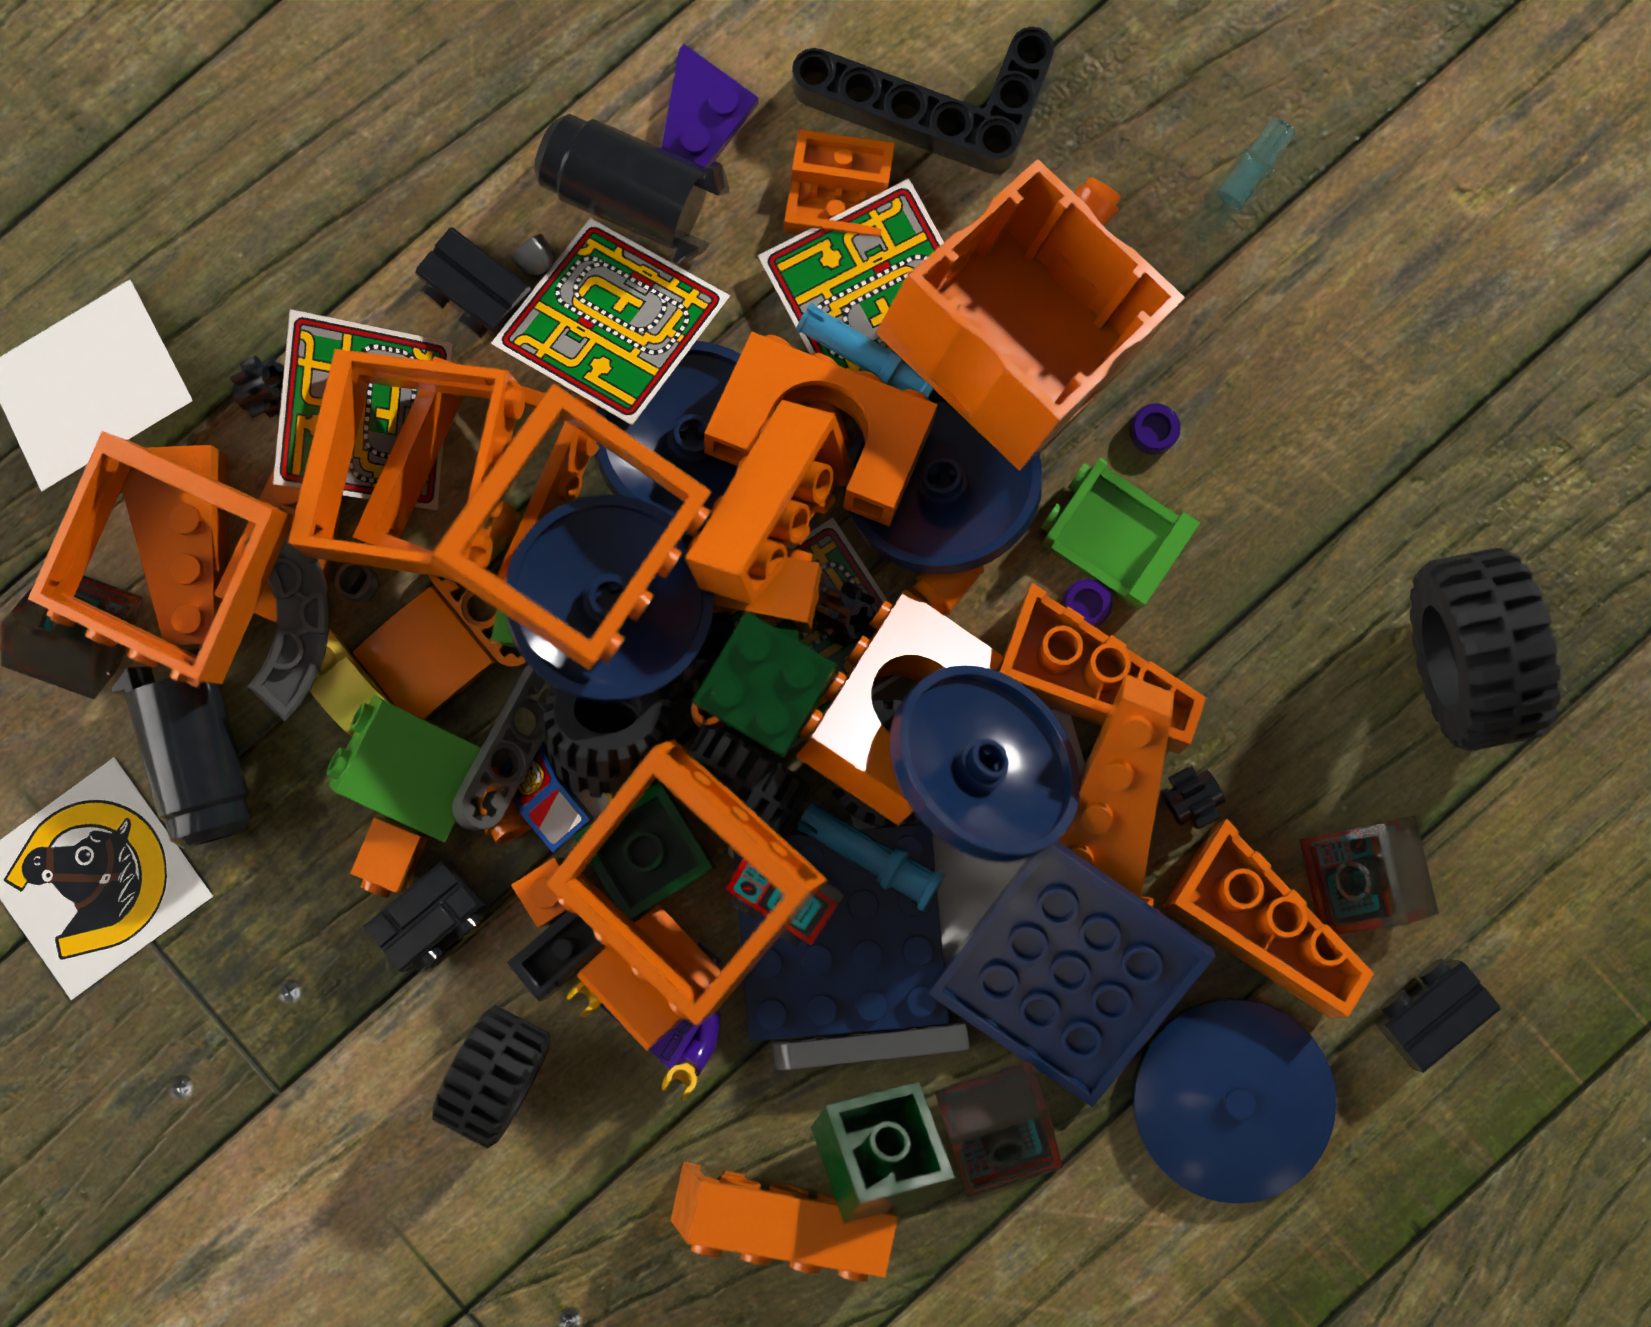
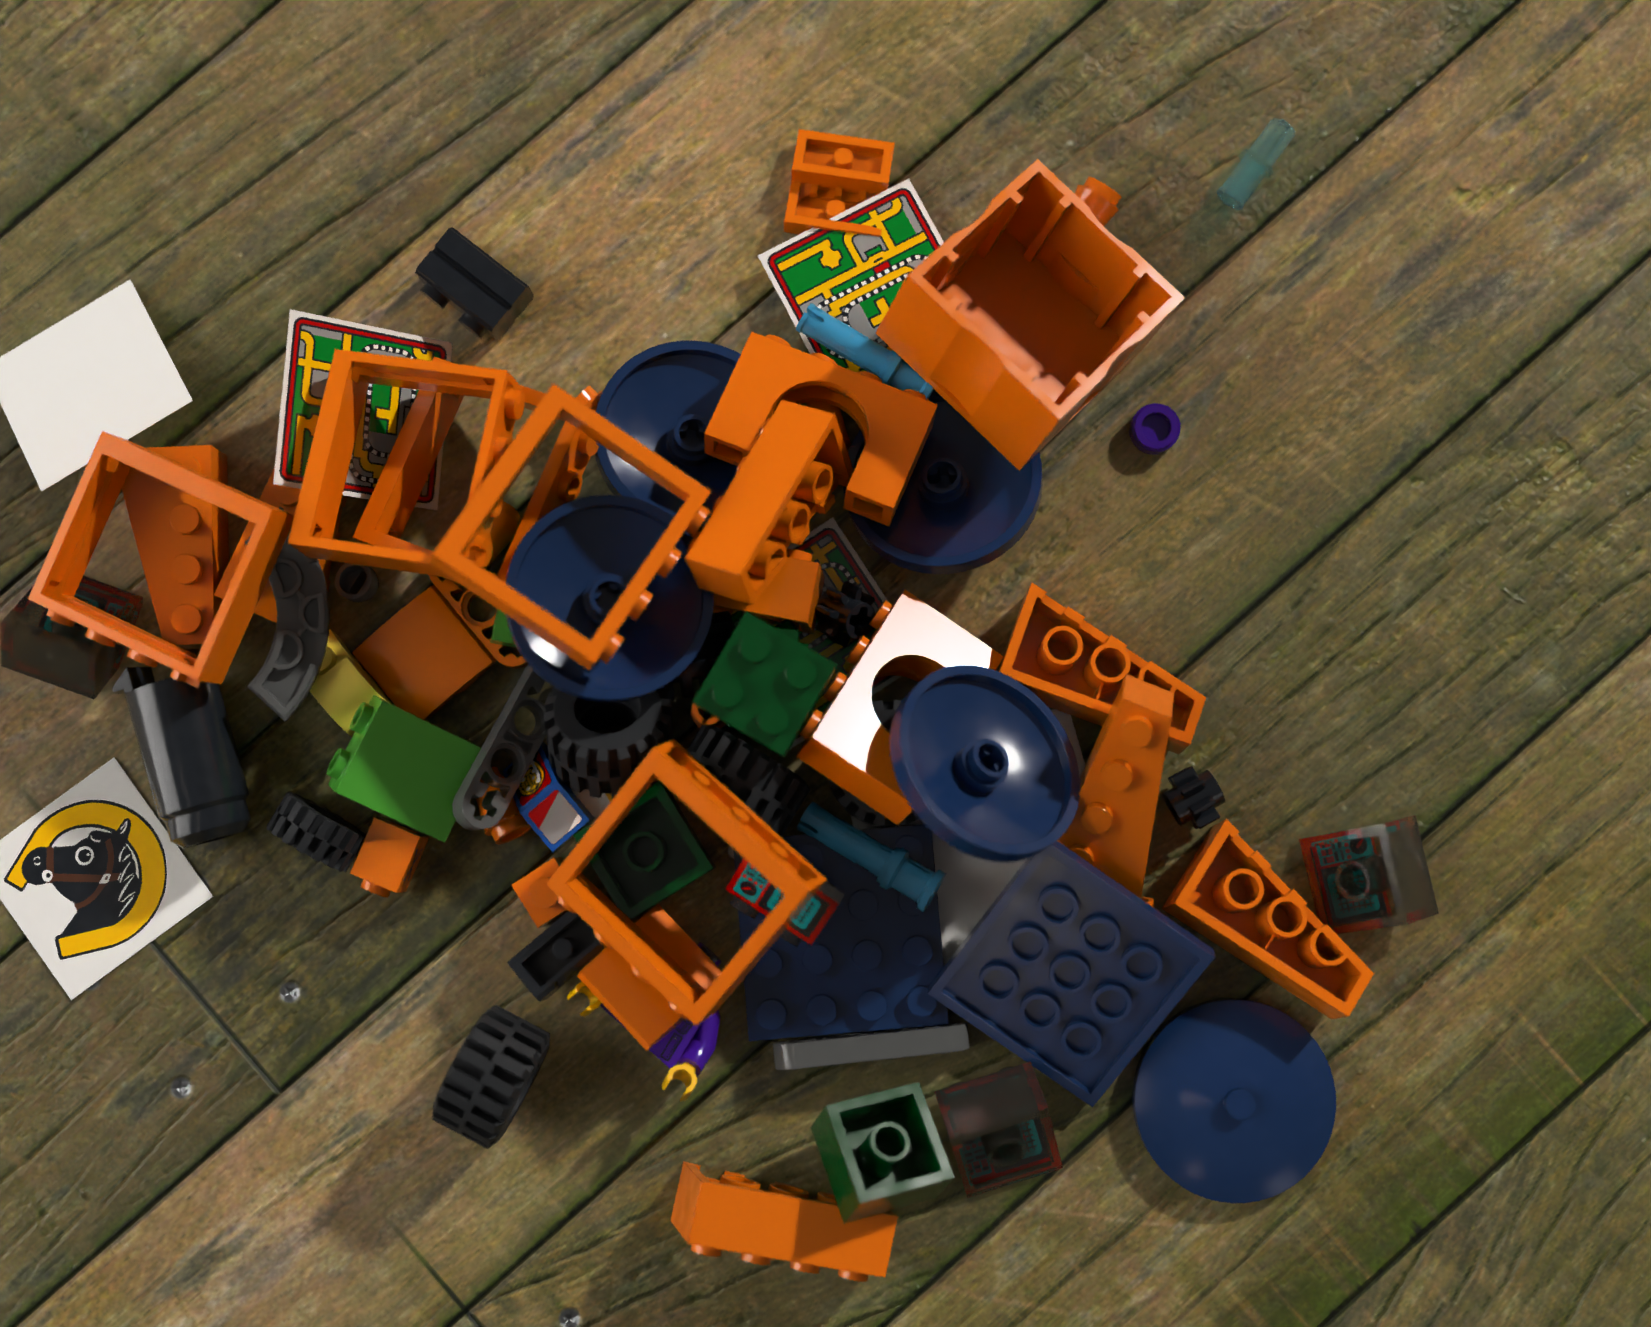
(259, 386): black gear -> none
(316, 831): none -> black tyre
(425, 917): black brick -> none
(534, 256): dark grey hinge -> none
(610, 320): sticker -> none
(628, 182): black piece -> none
(704, 109): dark purple wing -> none
(932, 107): black beam -> none
(944, 590): orange cone -> none
(1090, 600): dark purple tile -> none
(1117, 534): bright green panel -> none
(1436, 1013): black brick -> none
(1485, 649): black tyre -> none

